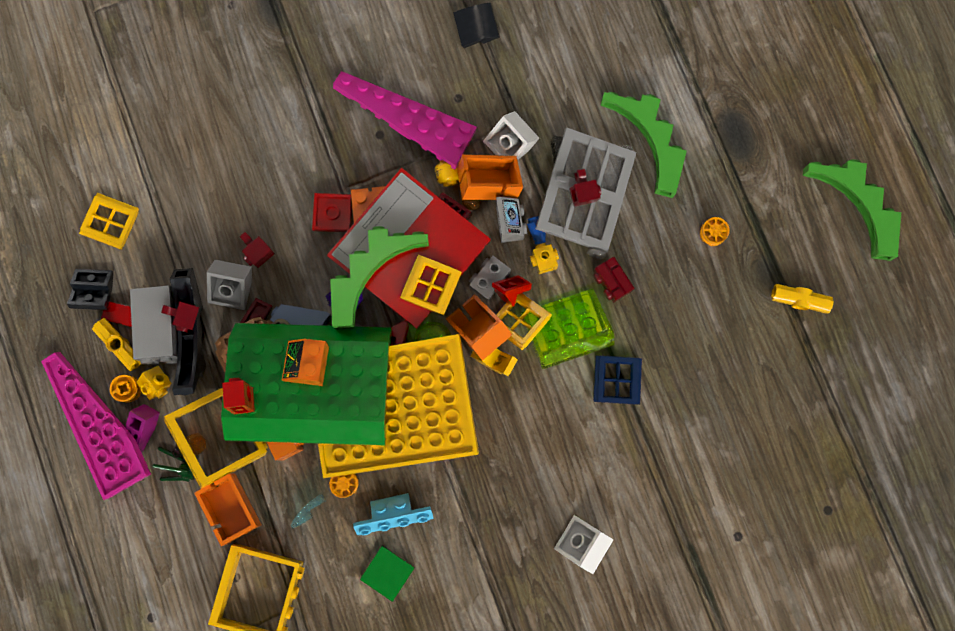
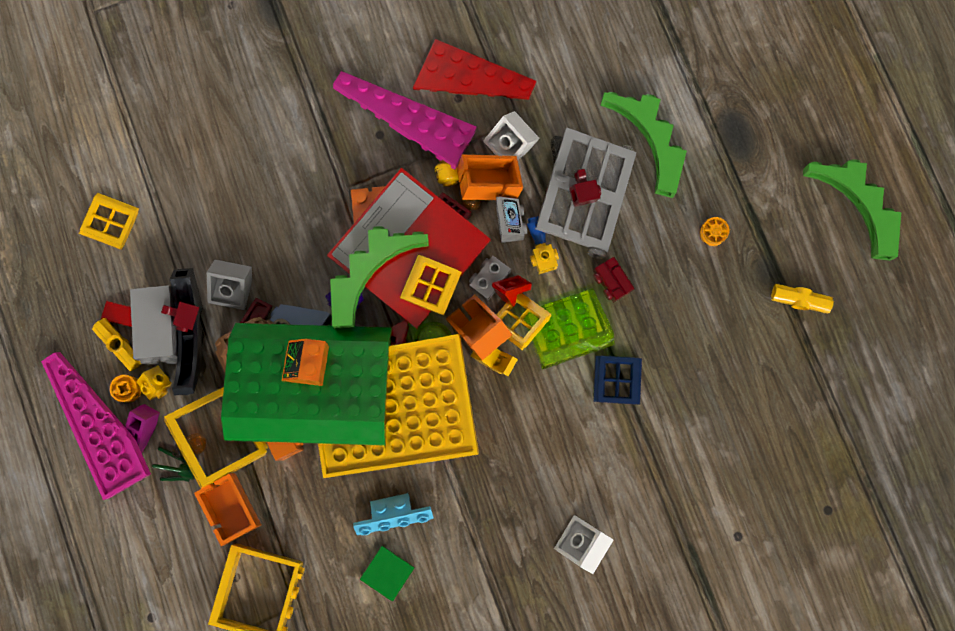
(90, 289): black slope -> none
(238, 396): red brick -> none
(257, 251): dark red brick -> none
(305, 515): clear light blue slope -> none
(332, 212): red plate -> none
(344, 485): light orange wheel -> none
(464, 73): none -> red wing
(476, 24): black slope -> none

